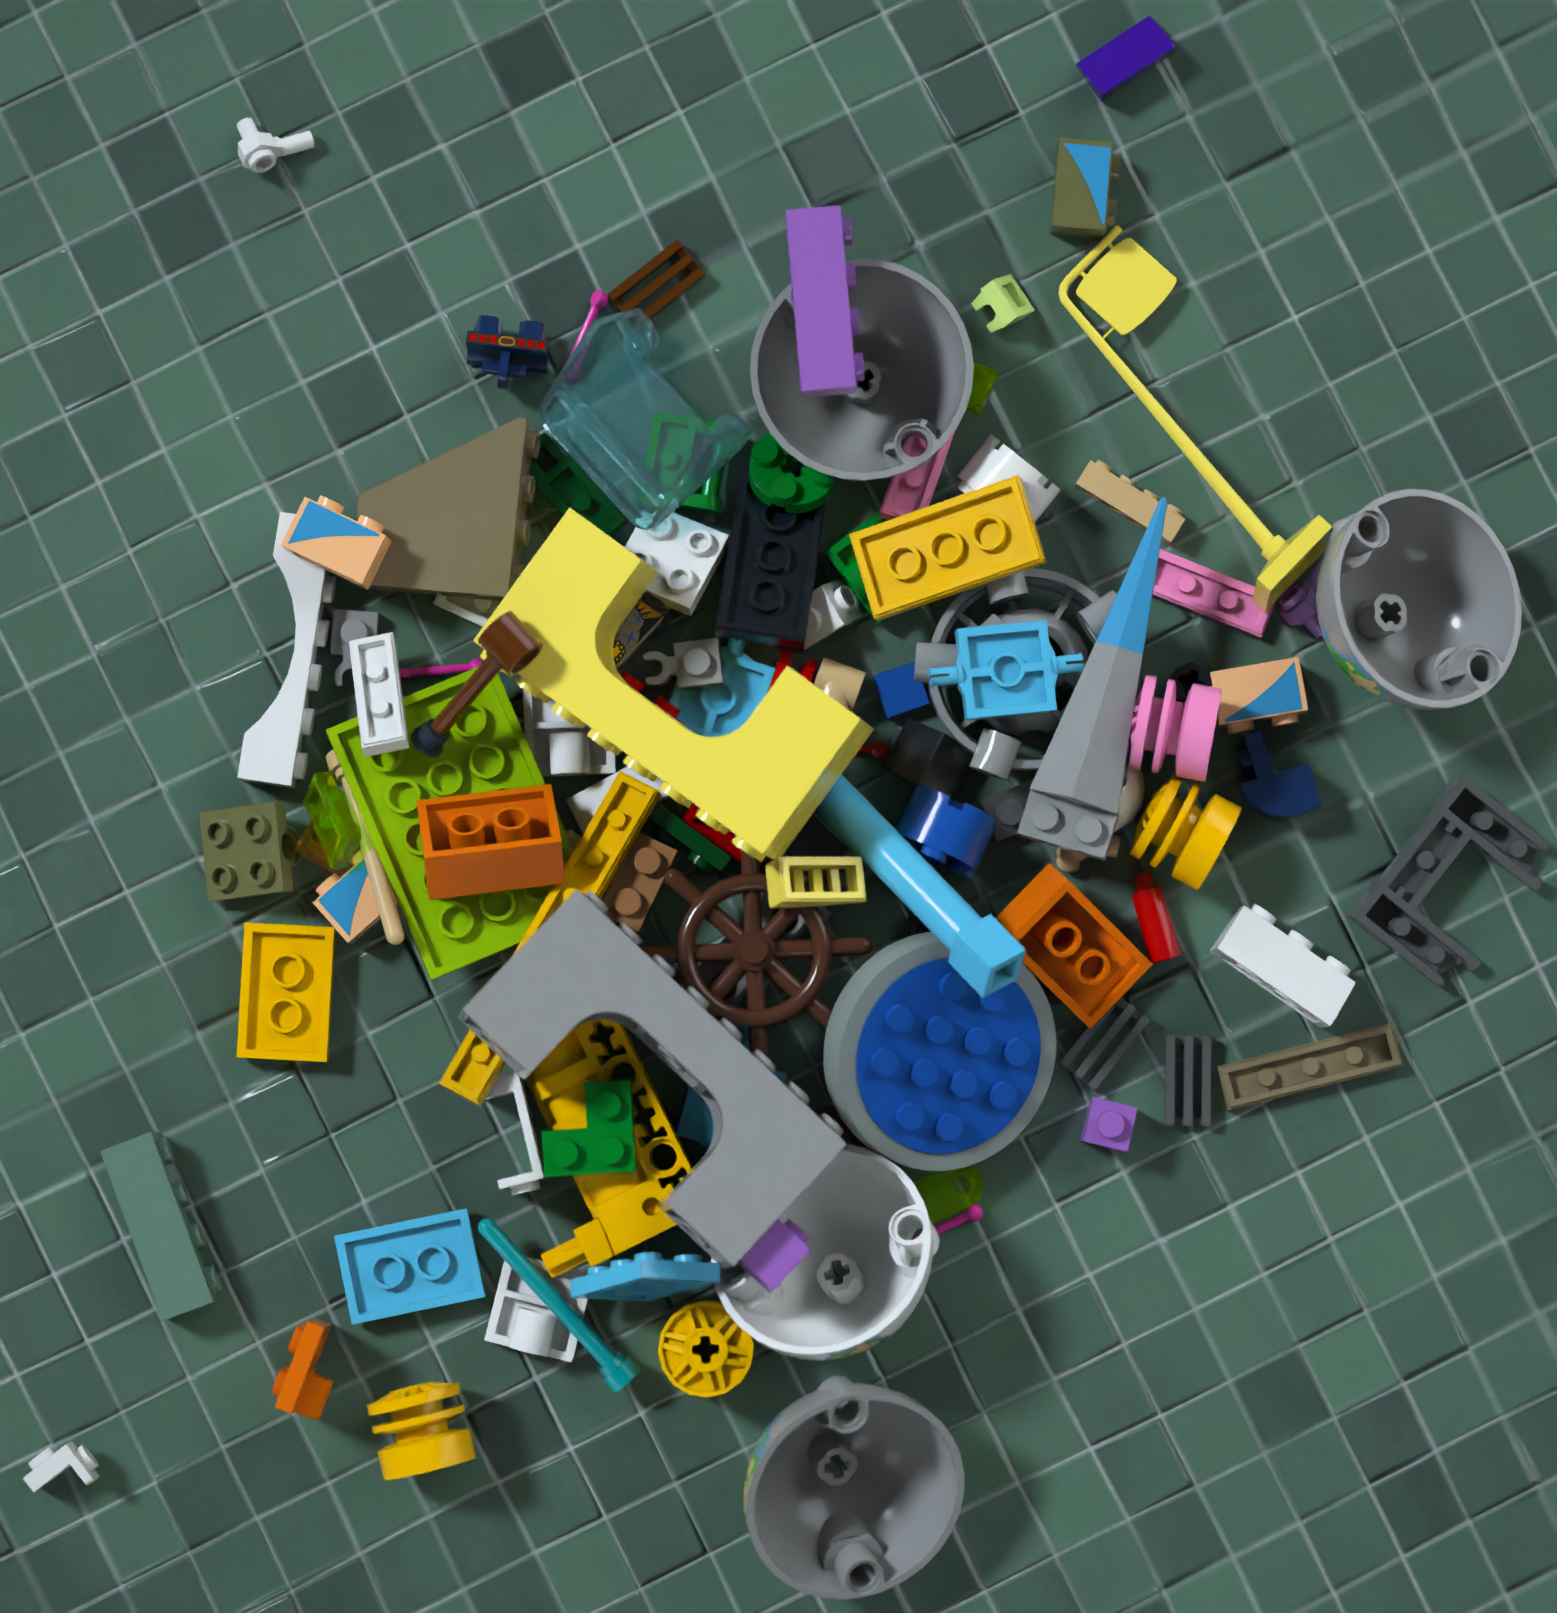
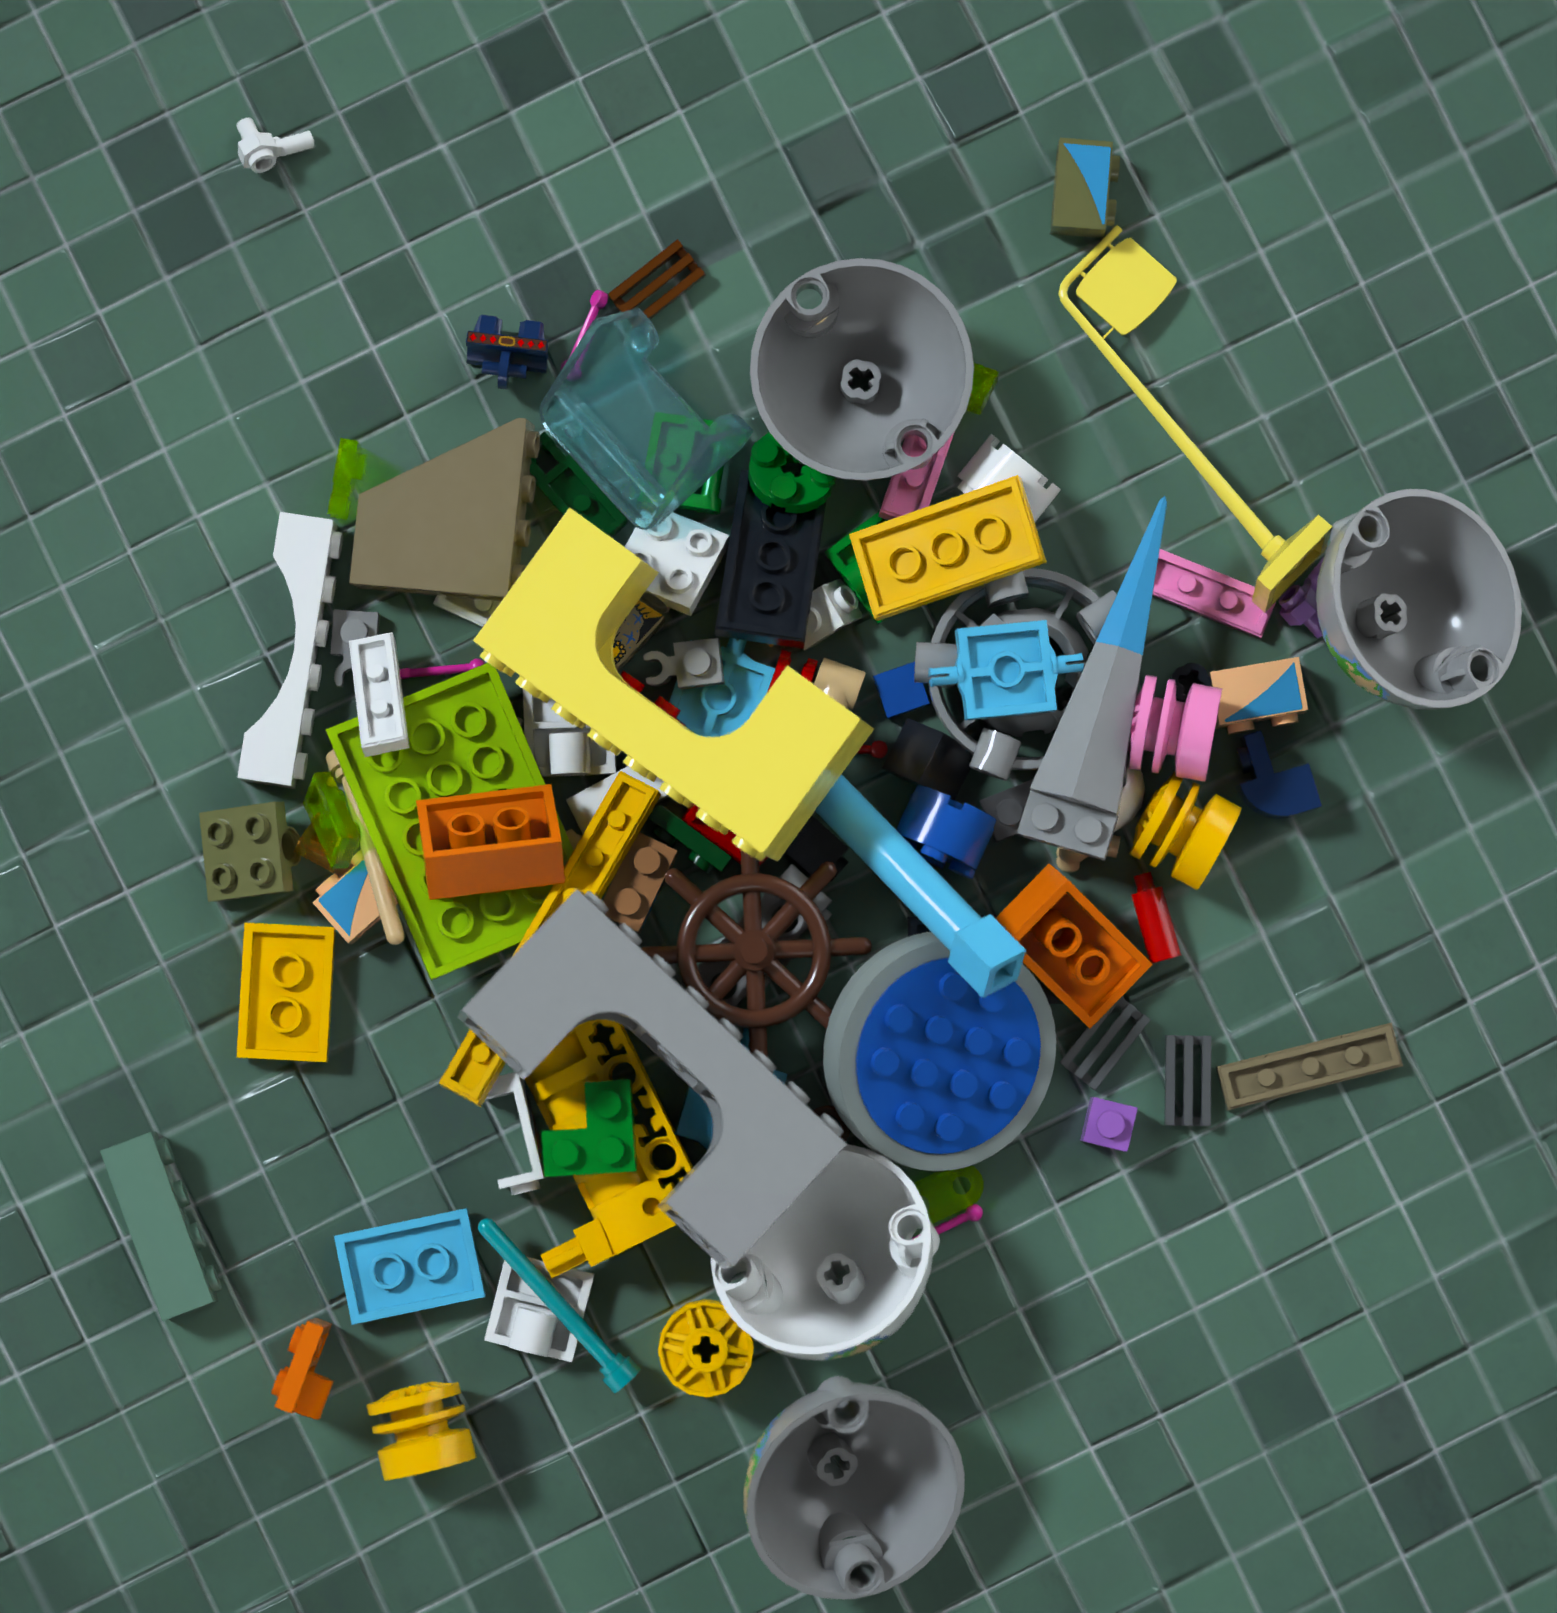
(49, 1465): white bracket -> none
(336, 541): light nougat brick -> none
(349, 467): none -> clear neon green plate
(507, 647): reddish brown piece -> none
(645, 1278): medium azure plate -> none
(775, 1254): medium lavender brick -> none
(787, 888): light yellow slope -> none
(822, 302): medium lavender brick -> none
(1006, 300): yellowish green tile -> none
(1126, 57): dark purple slope -> none
(1126, 500): tan piece -> none
(1284, 965): white slope -> none
(1456, 817): dark grey wedge -> none

